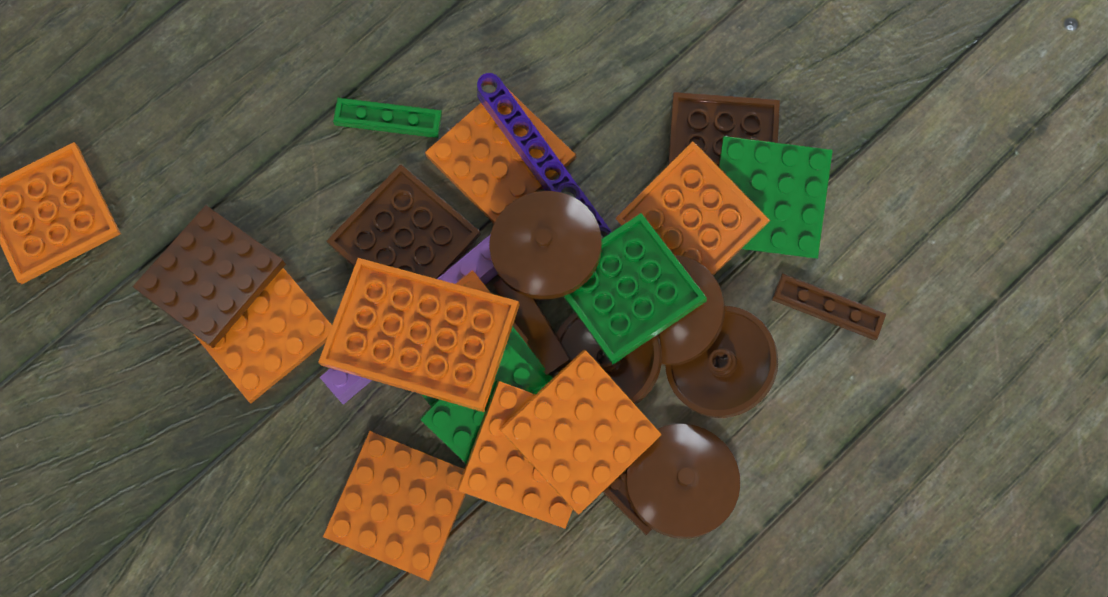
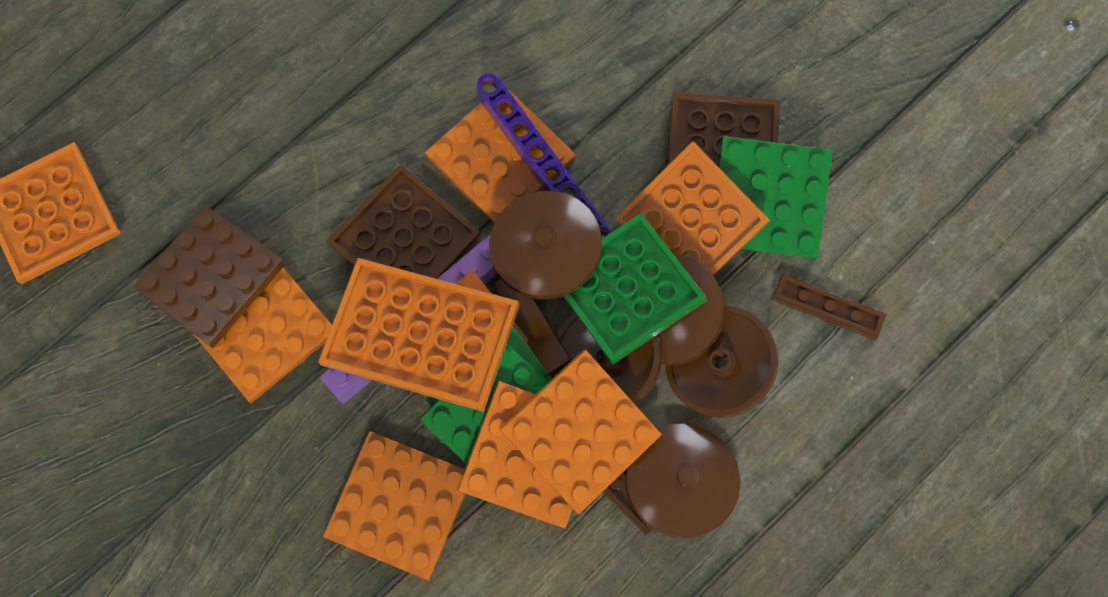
(387, 117): green tile -> none

